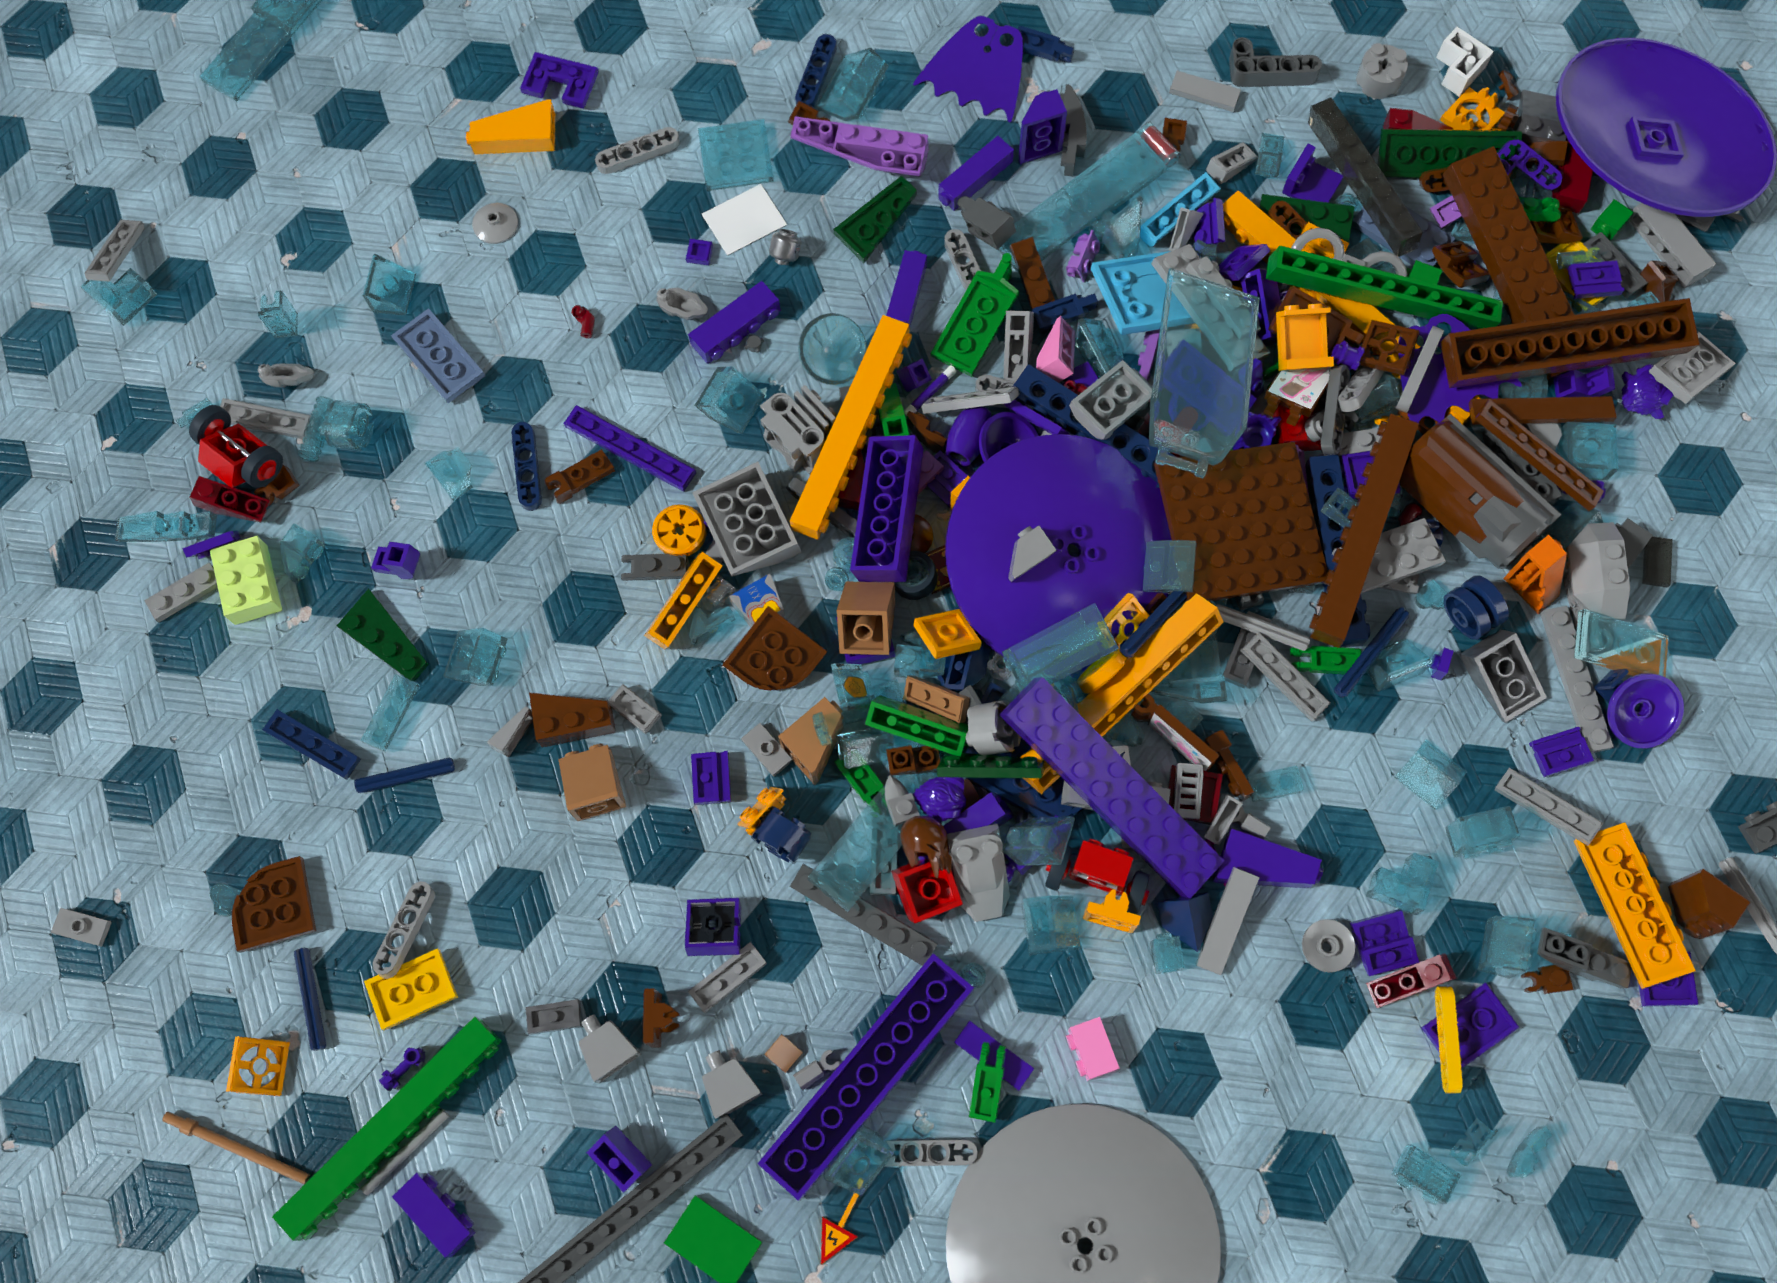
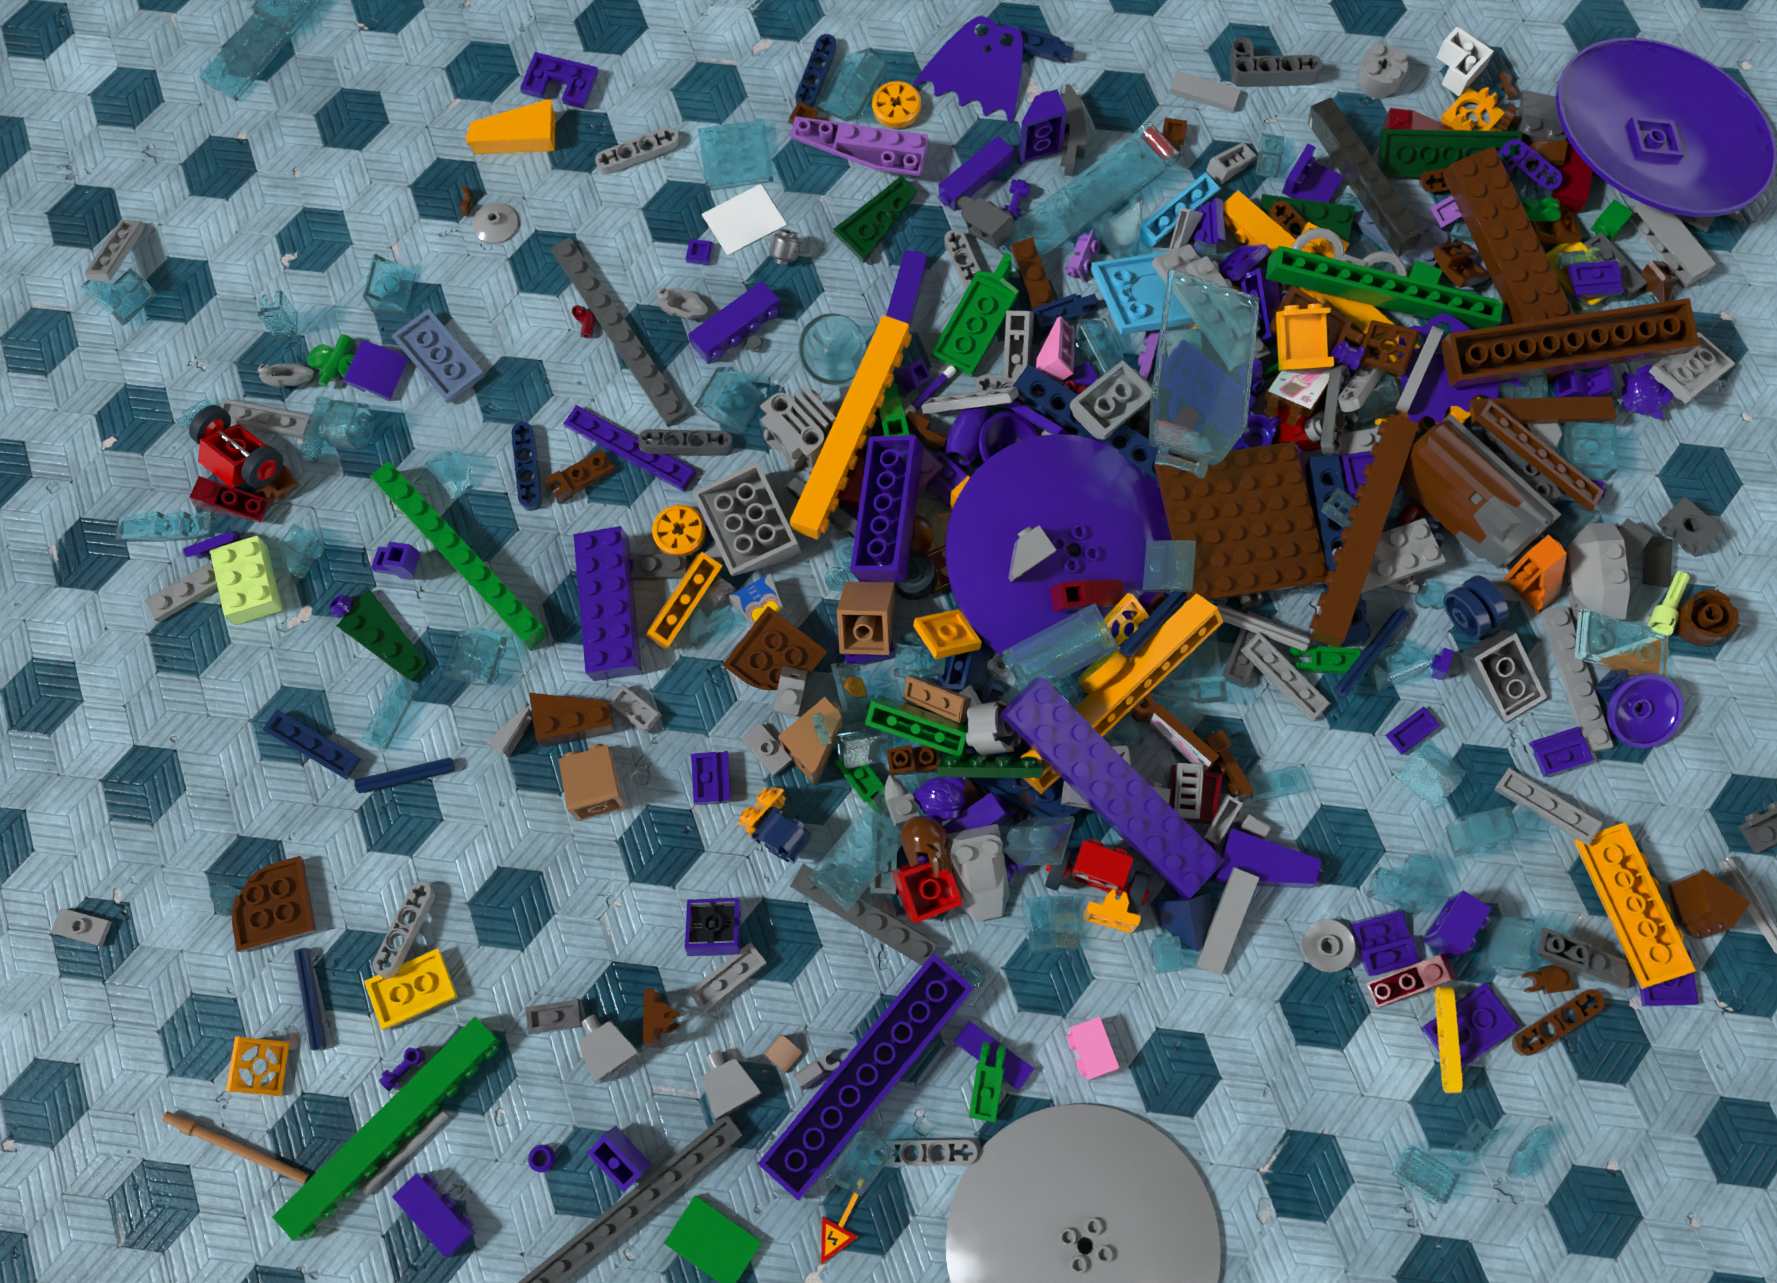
(332, 360): none -> green plant
(340, 605): none -> dark purple plate
(375, 370): none -> dark purple slope
(459, 556): none -> green brick
(467, 203): none -> reddish brown piece
(533, 1158): none -> dark purple plate
(607, 604): none -> dark purple brick
(618, 332): none -> dark grey plate
(685, 438): none -> dark grey beam
(790, 691): none -> light grey torso
(895, 93): none -> light orange wheel
(1018, 189): none -> dark purple bar
(1083, 593): none -> dark red slope
(1412, 730): none -> dark purple tile
(1457, 925): none -> dark purple brick
(1560, 1026): none -> reddish brown beam
(1666, 615): none -> yellowish green piece
(1702, 527): none -> dark grey brick
(1706, 618): none -> reddish brown brick

